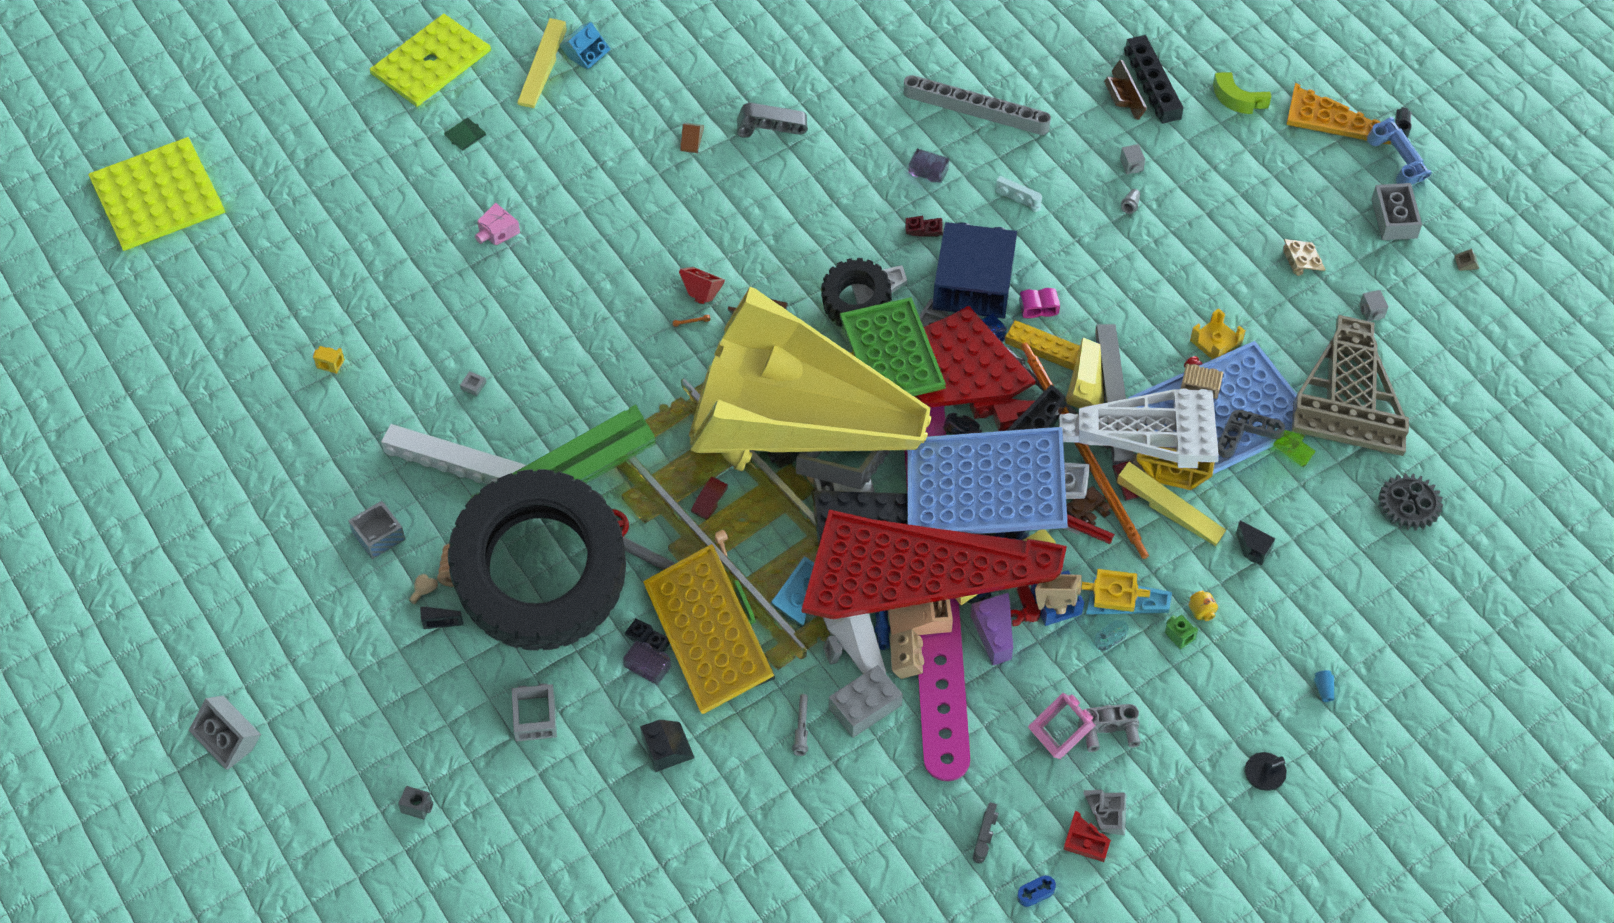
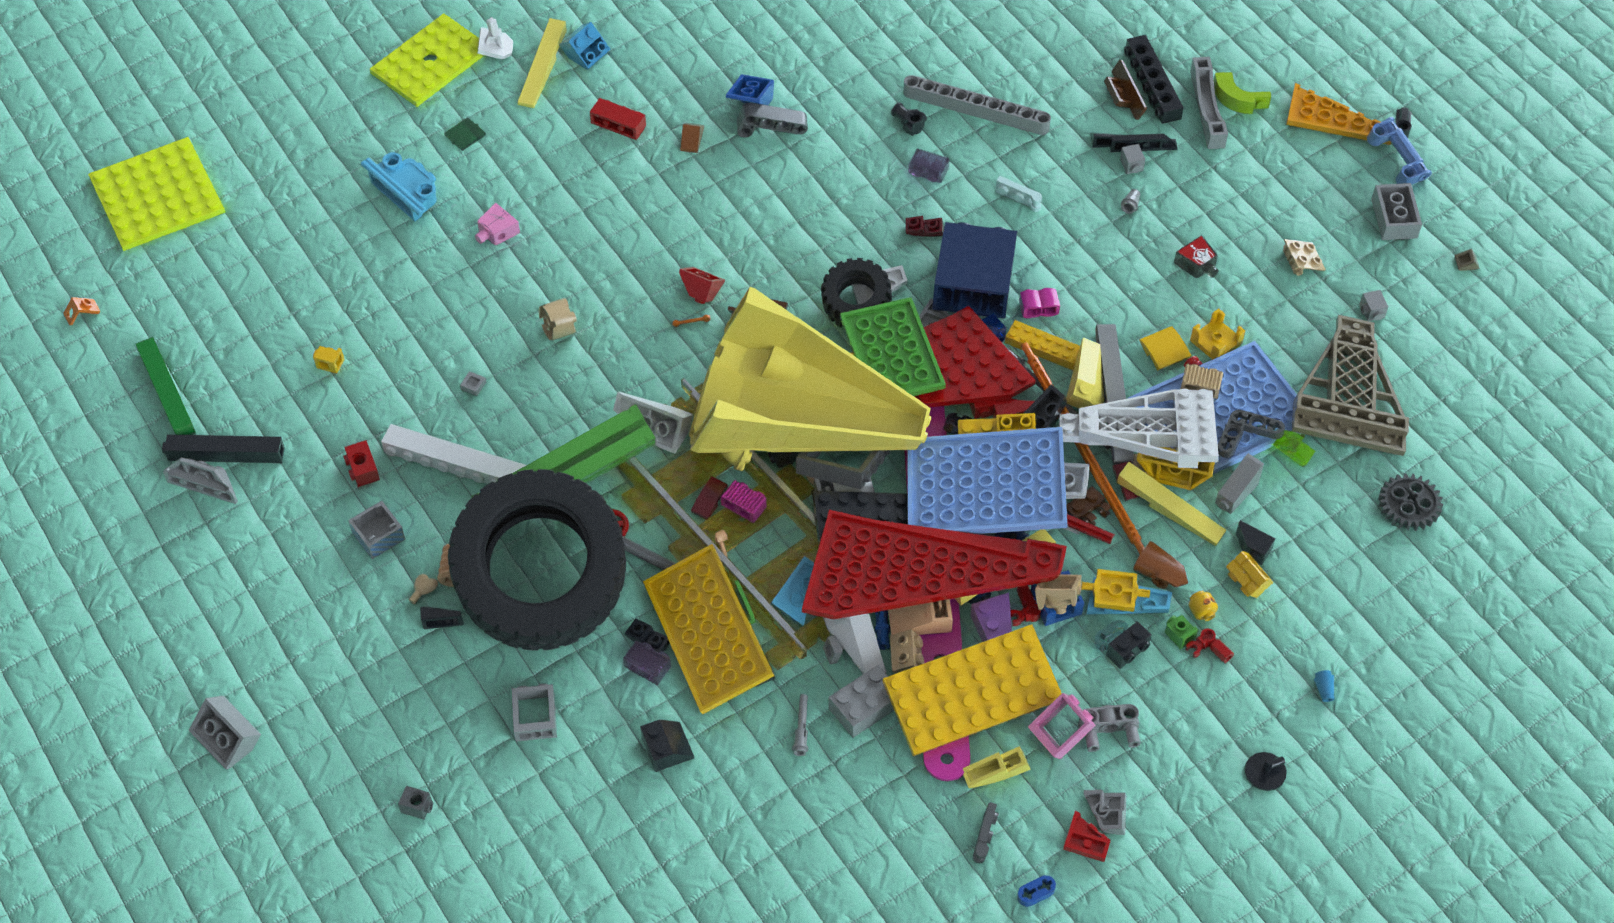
(80, 305): none -> orange bracket
(165, 387): none -> green beam
(201, 478): none -> light grey wedge
(224, 448): none -> black brick
(360, 454): none -> red brick
(403, 183): none -> medium azure brick
(494, 42): none -> white piece
(557, 319): none -> tan brick
(618, 118): none -> red brick
(666, 422): none -> white wedge
(744, 501): none -> dark pink brick
(752, 90): none -> blue slope
(912, 120): none -> black connector
(972, 689): none -> yellow plate
(996, 768): none -> light yellow slope
(1001, 423): none -> yellow slope
(1128, 645): none -> black brick
(1147, 142): none -> black wedge
(1161, 567): none -> dark orange panel
(1165, 348): none -> yellow slope
(1197, 258): none -> torso
(1208, 639): none -> red bar
(1212, 122): none -> light grey arch
(1240, 484): none -> light grey slope
(1249, 575): none -> yellow brick

